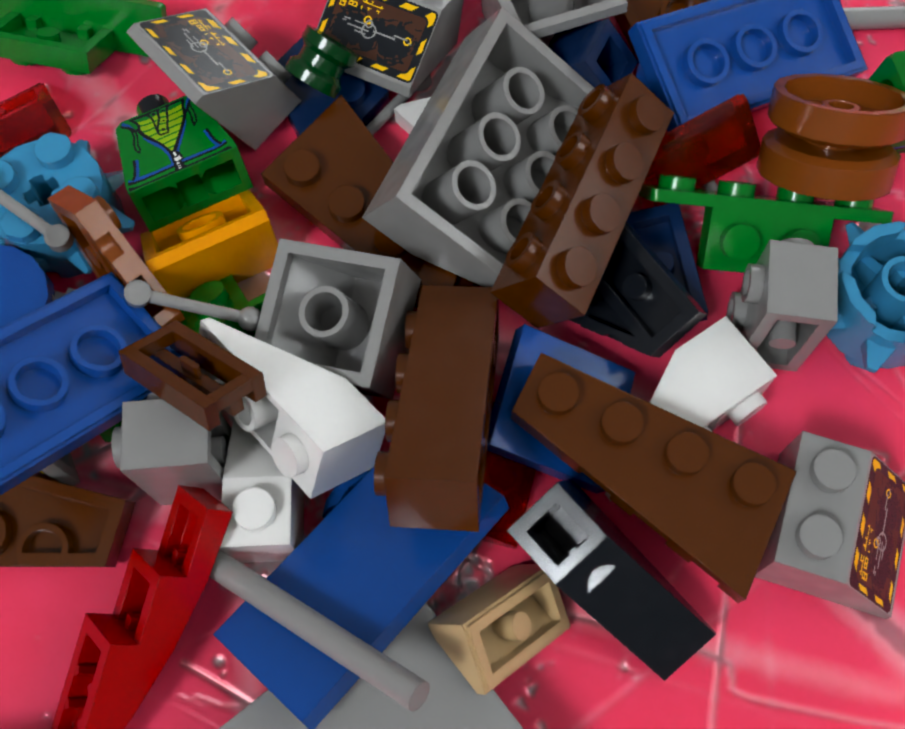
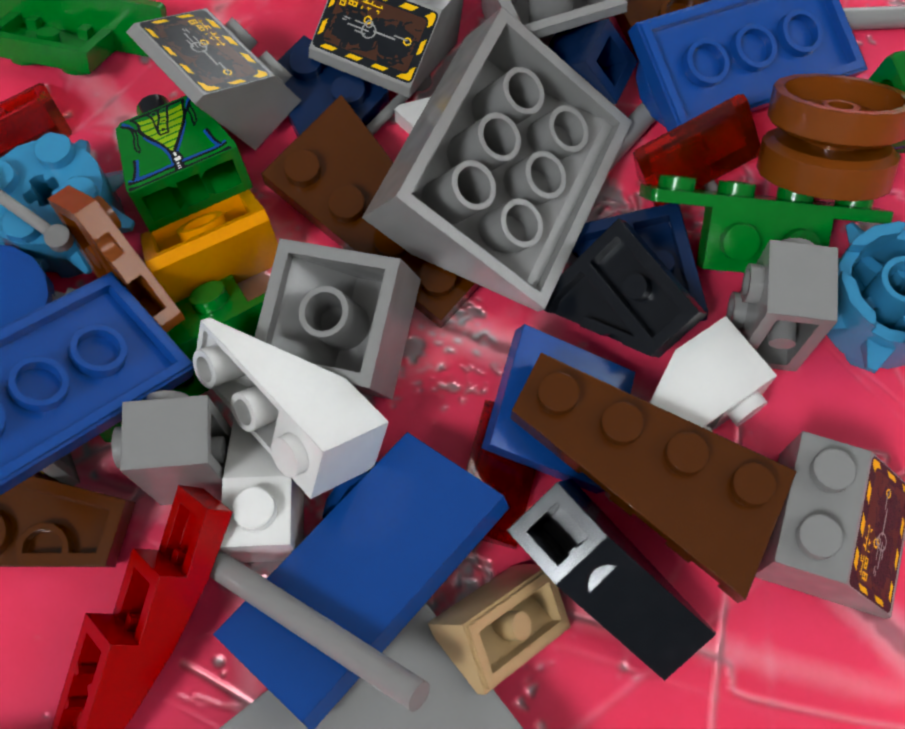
(139, 294): light grey hinge -> none
(181, 380): reddish brown tile -> none
(321, 61): dark green wheel -> none
(442, 412): reddish brown brick -> none
(583, 204): reddish brown brick -> none

